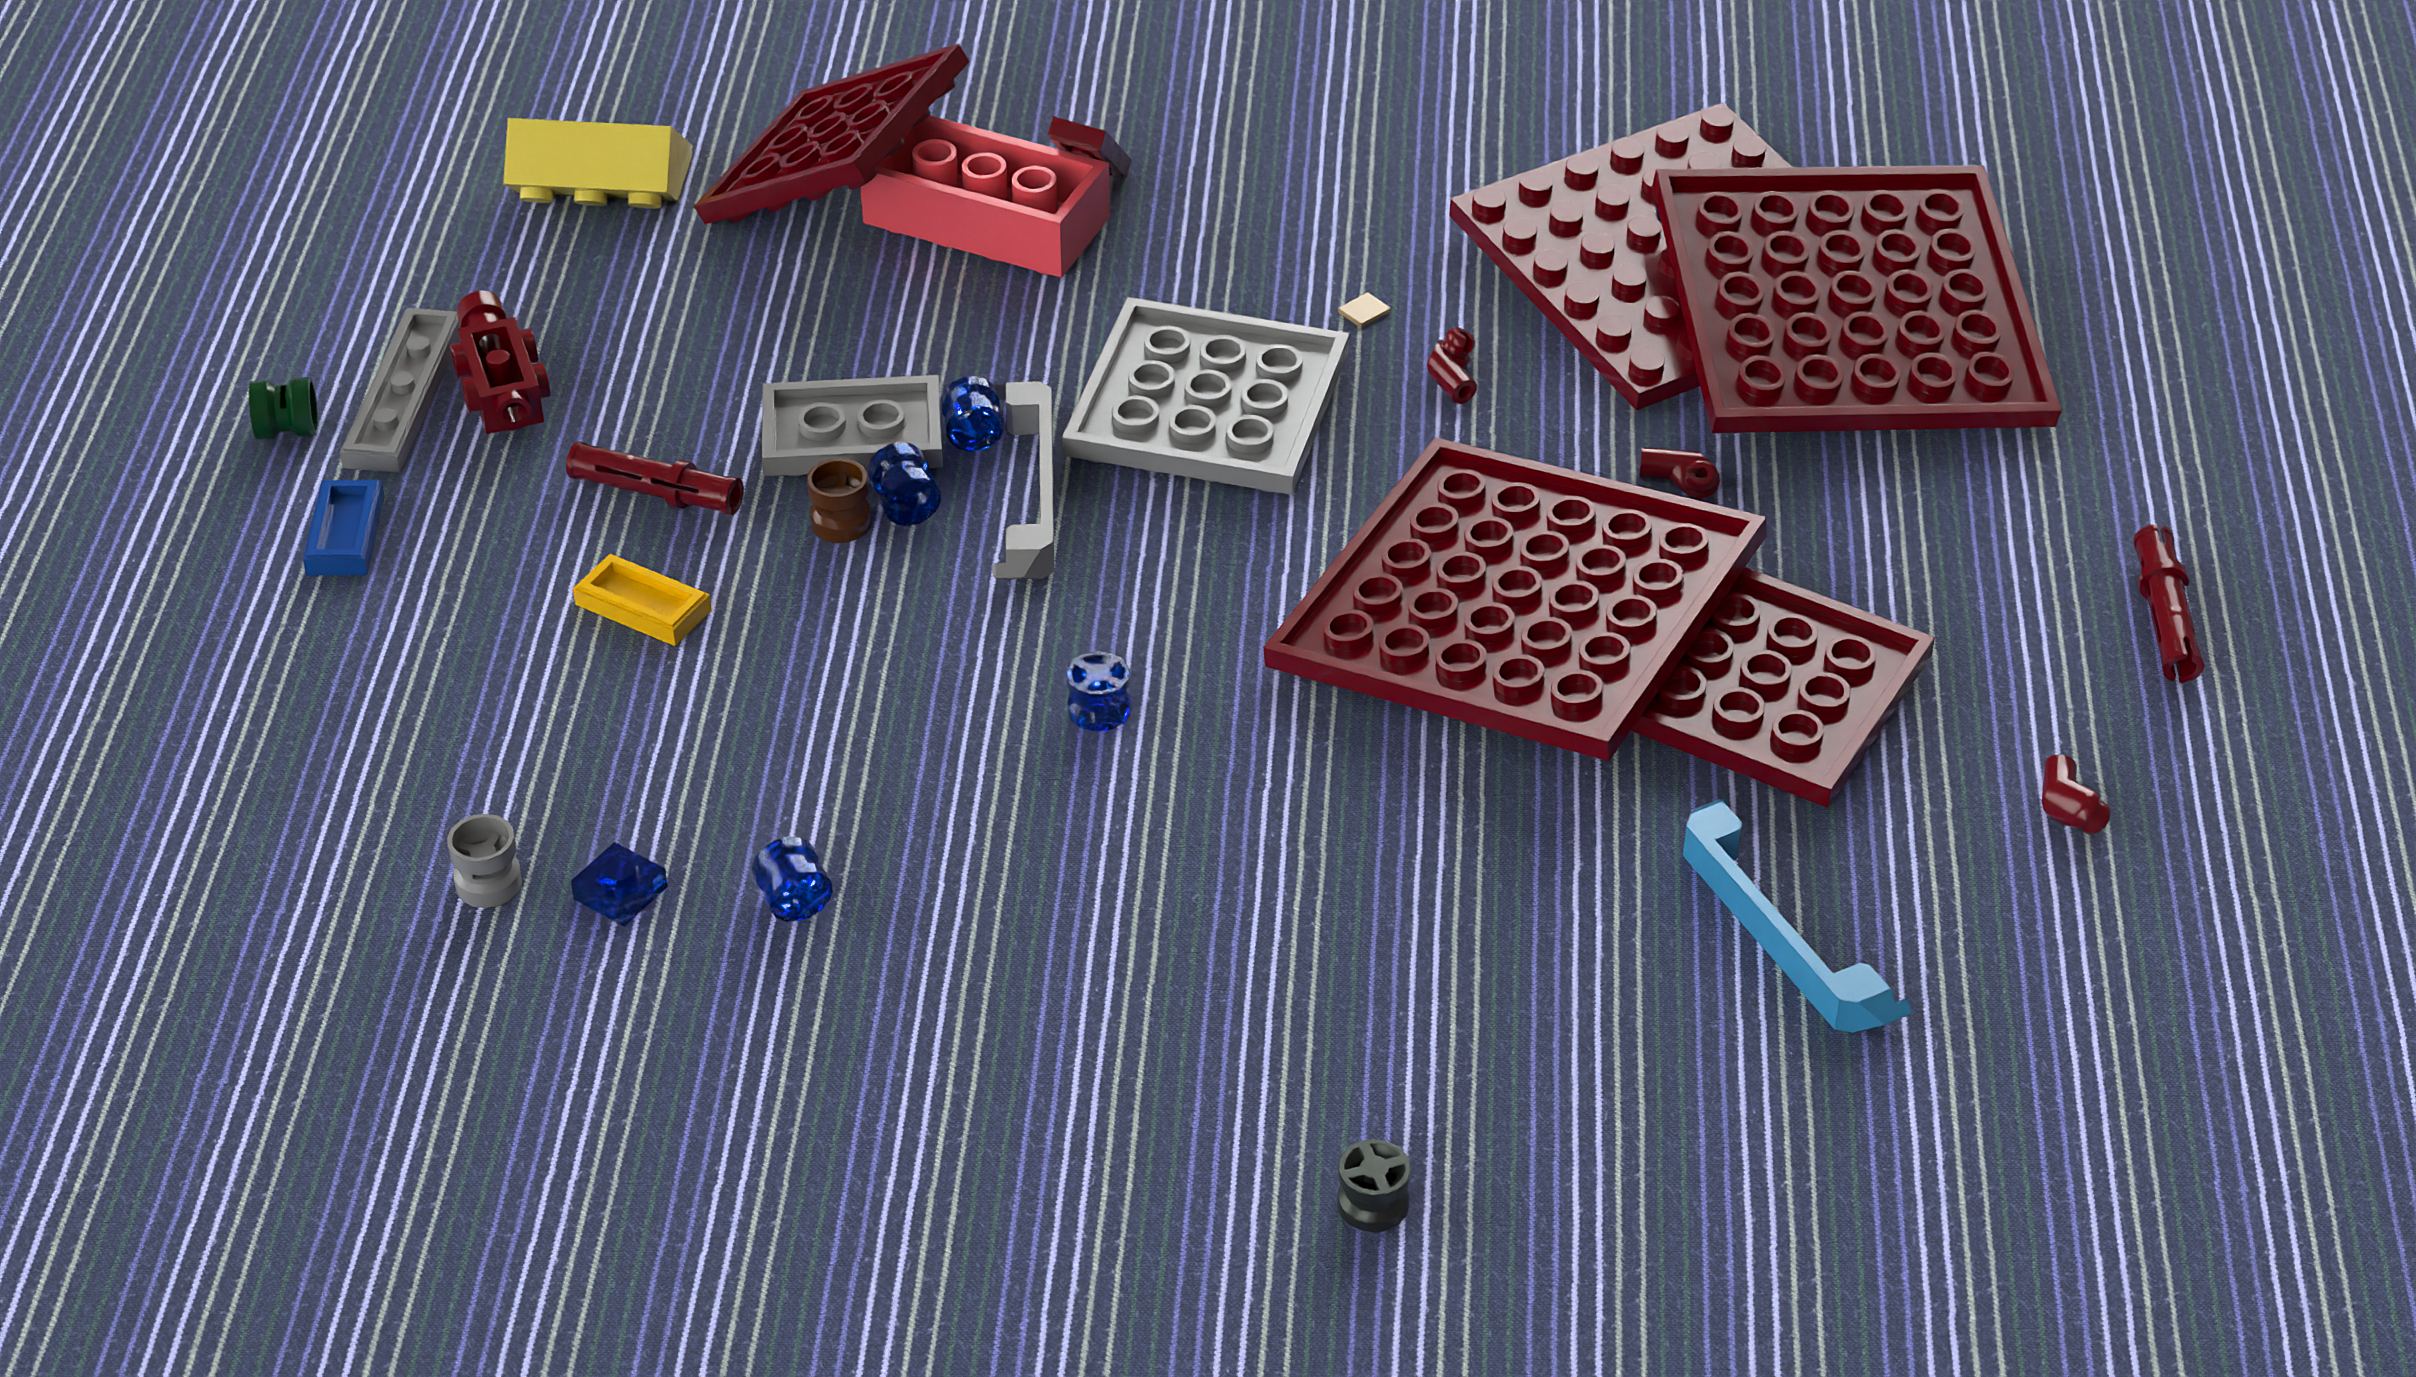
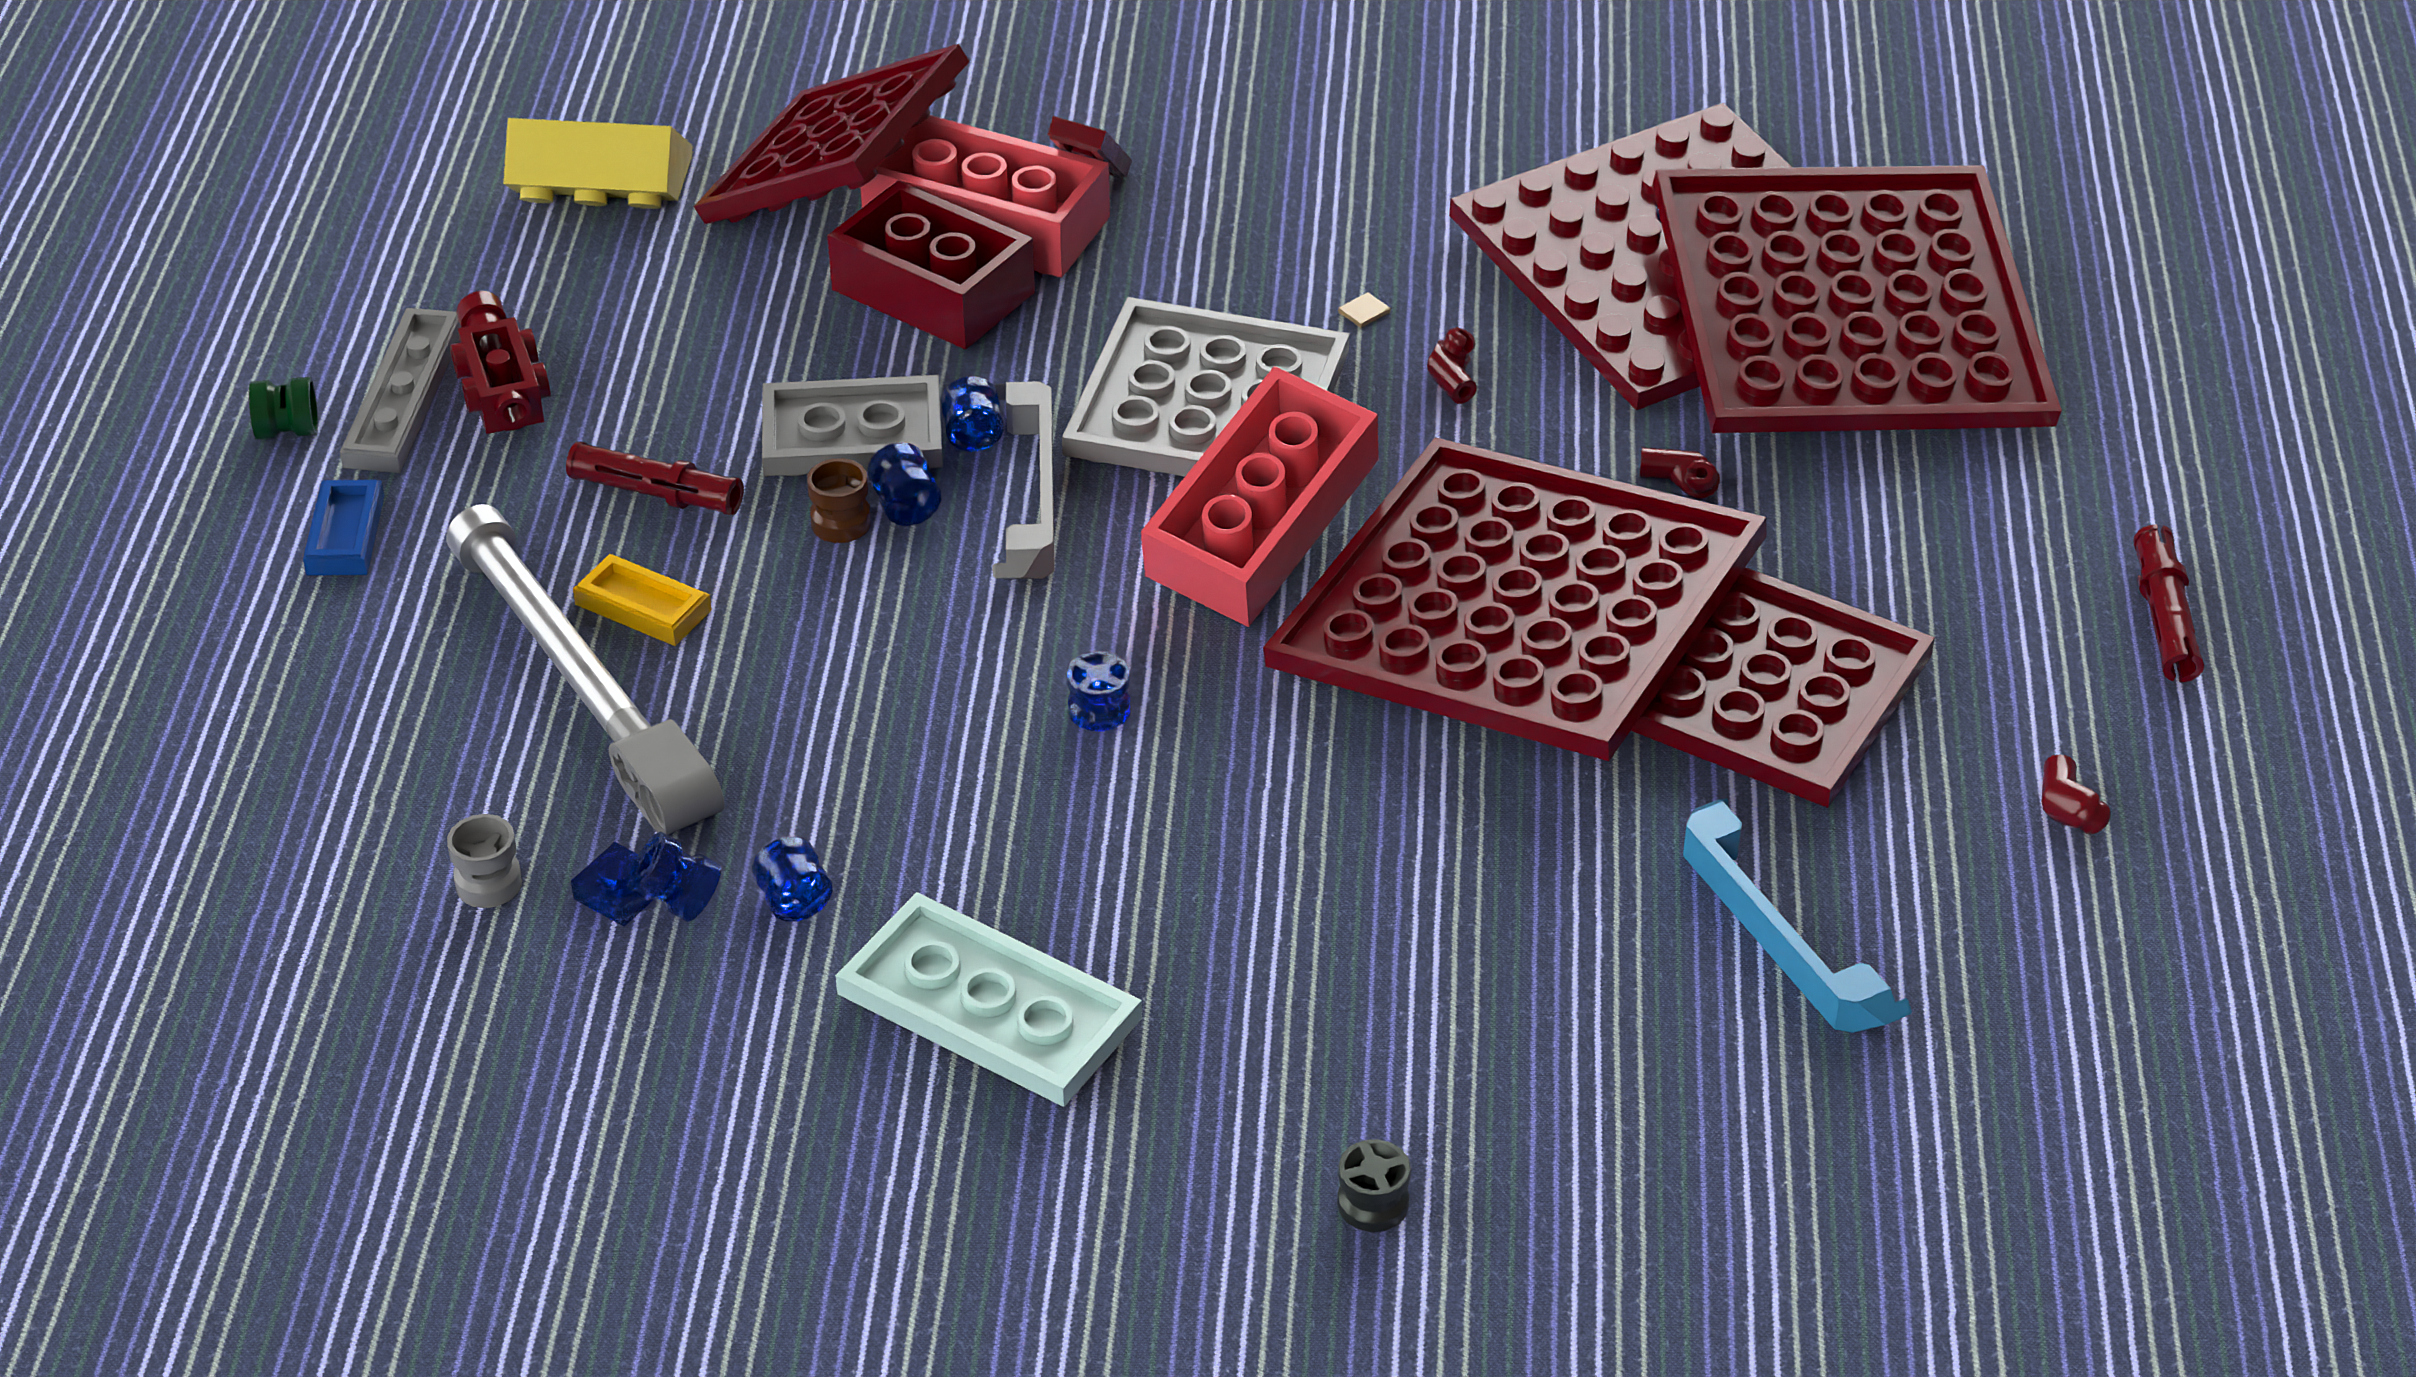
(653, 763): none -> piece
(674, 876): none -> clear blue wheel
(931, 264): none -> dark red brick
(989, 998): none -> light aqua plate
(1260, 496): none -> coral brick

